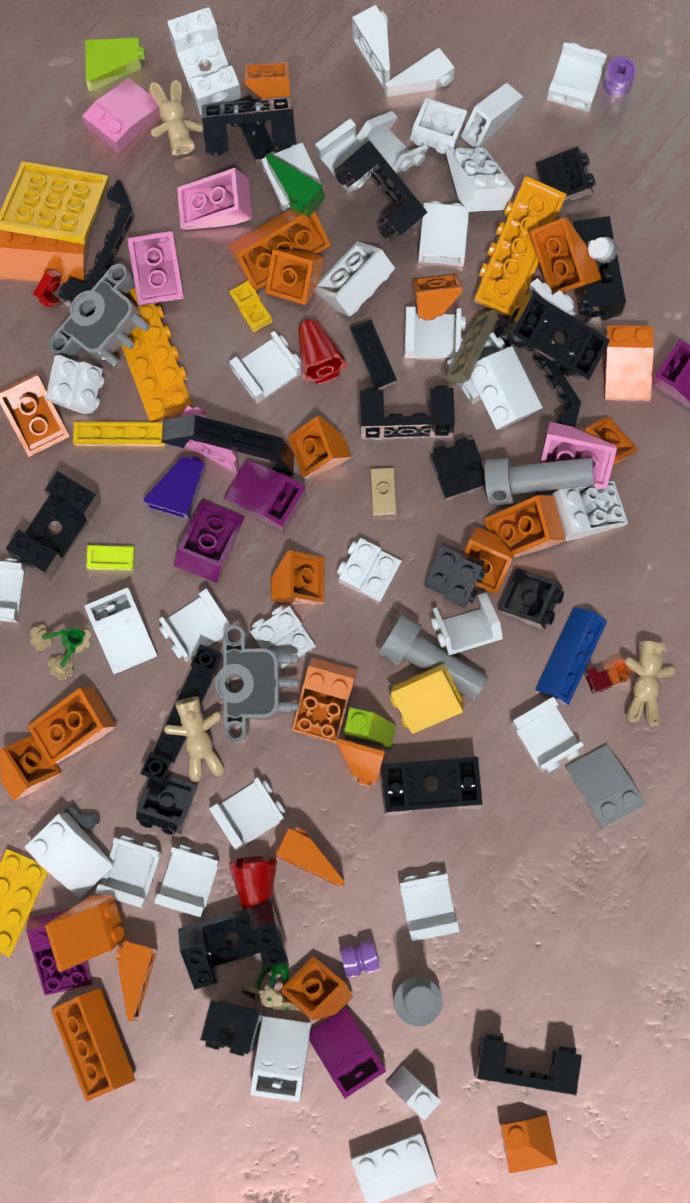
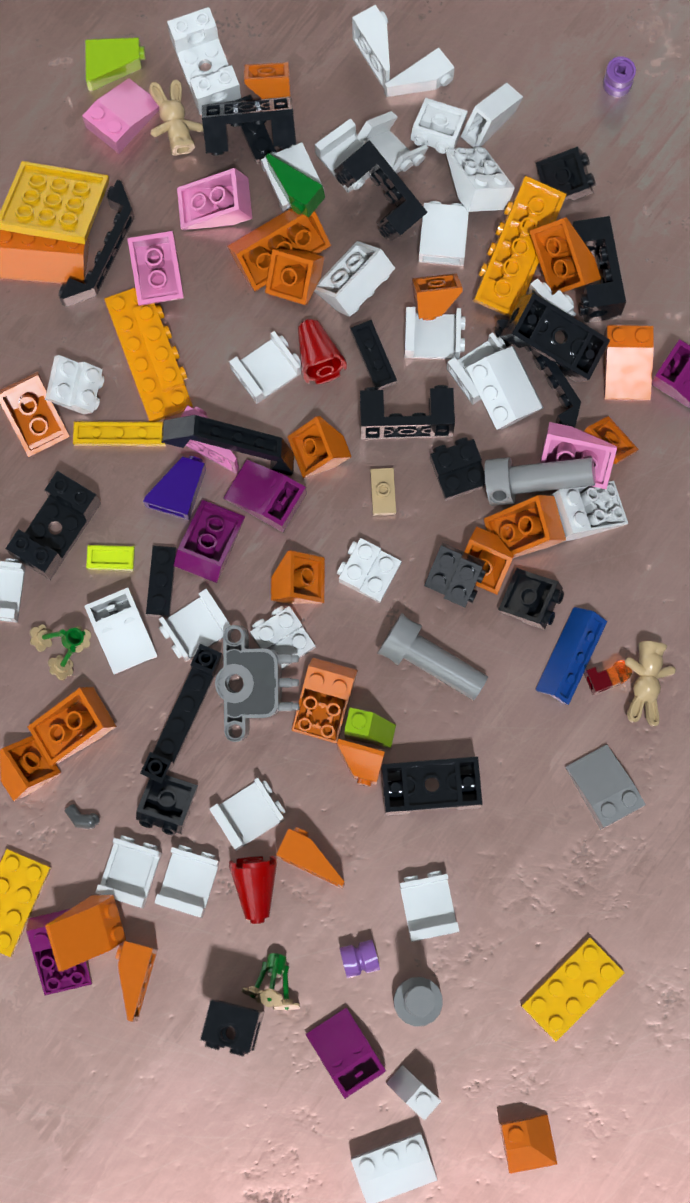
(48, 284): red bracket -> none
(69, 855): white slope -> none
(93, 1044): orange slope -> none
(107, 326): light grey piece -> none
(161, 581): none -> black plate
(198, 741): tan animal -> none
(206, 946): black plate -> none
(250, 306): yellow slope -> none
(281, 1059): white slope -> none
(317, 990): orange slope -> none
(427, 699): yellow brick -> none
(468, 629): white panel -> none
(471, 347): dark tan plate -> none
(546, 736): white panel -> none
(562, 1075): black plate -> none
(572, 989): none -> yellow plate
(577, 76): white panel -> none
(603, 249): white piece -> none

